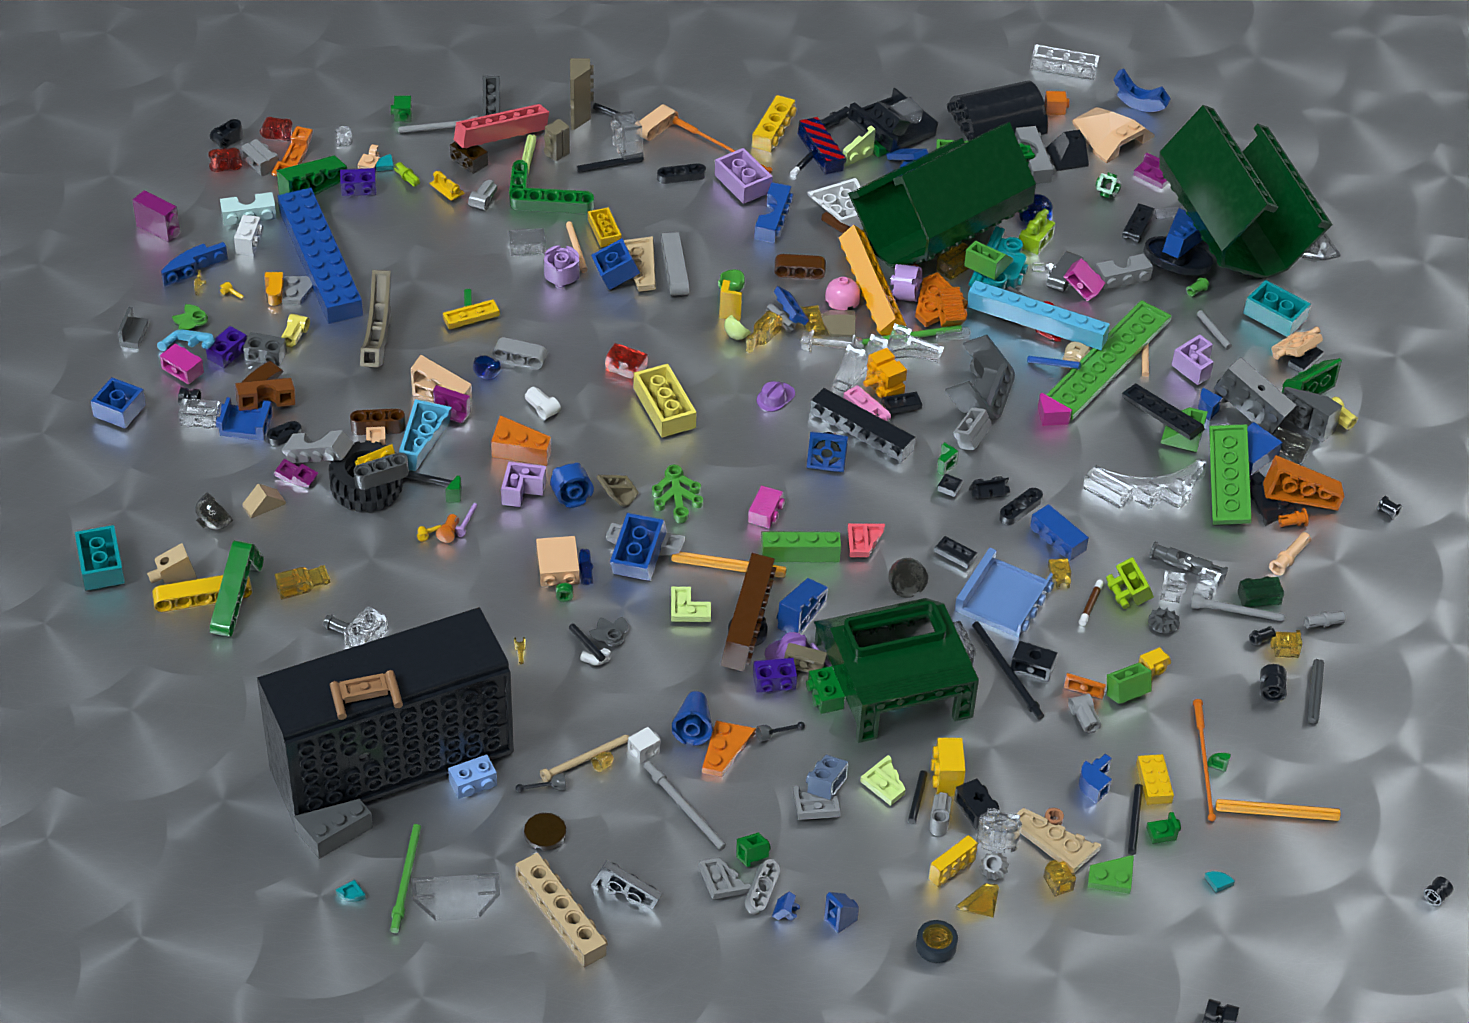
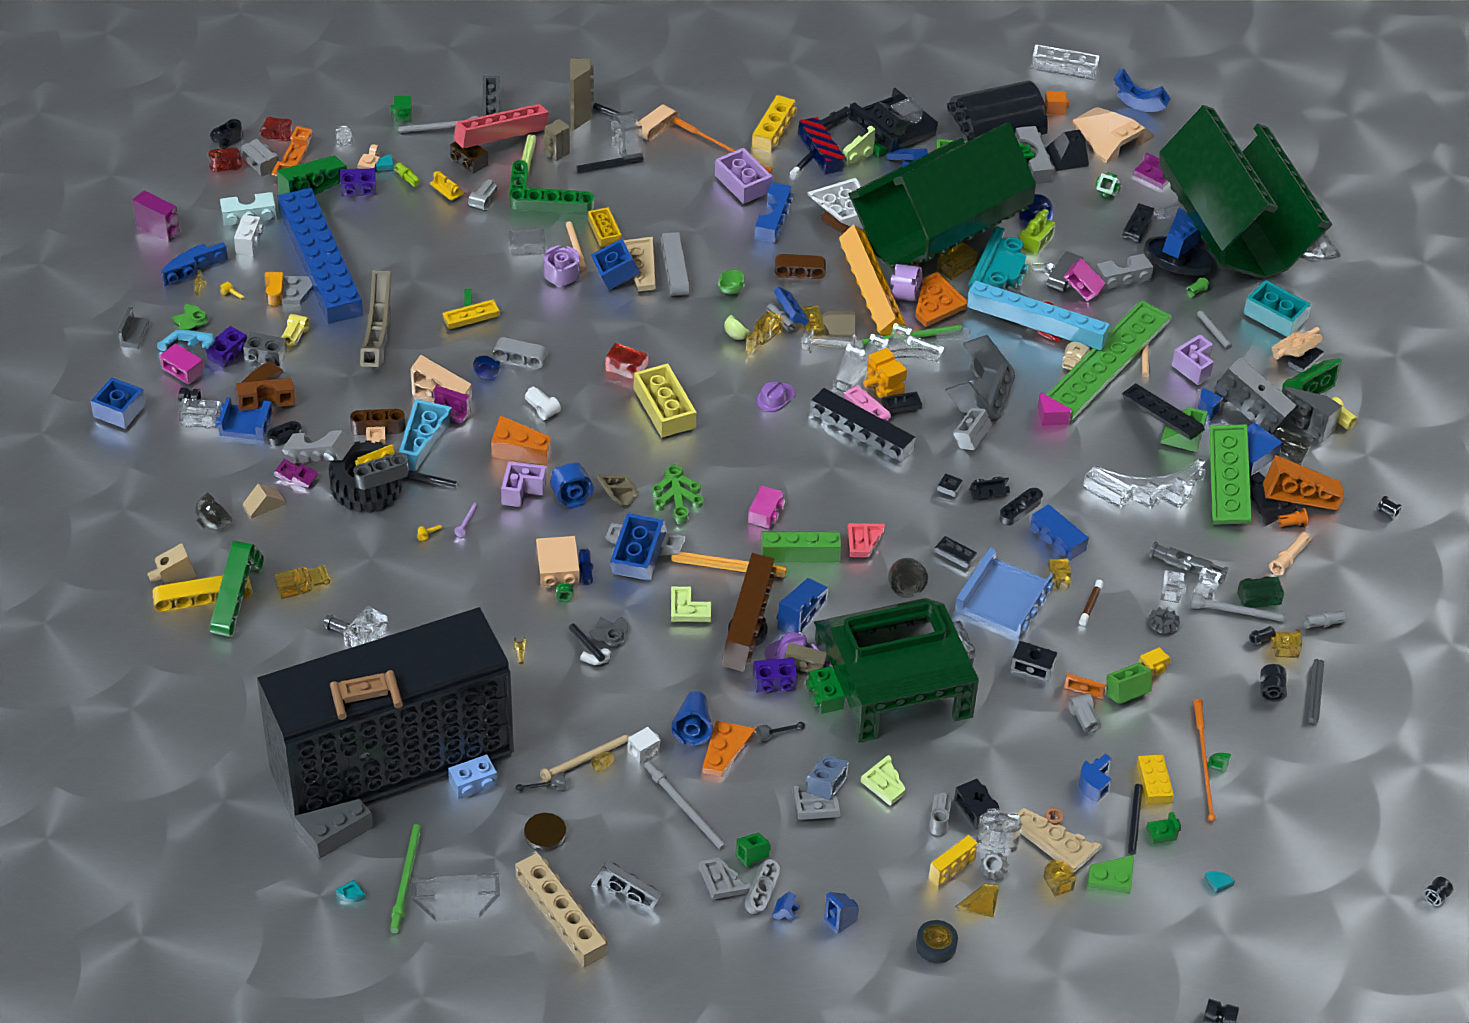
(99, 557): teal brick -> none
(447, 530): orange pin -> none
(453, 491): green slope -> none
(665, 176): black beam -> none
(730, 302): yellow panel -> none
(827, 449): blue piece -> none
(842, 293): bright pink cylinder -> none
(917, 797): black bar -> none
(947, 459): green bracket -> none
(948, 765): yellow brick -> none
(950, 306): orange brick -> none
(986, 260): bright green slope -> none
(1033, 706): black bar -> none
(1054, 362): blue bar -> none
(1134, 581): lime brick -> none
(1278, 809): light orange axle -> none

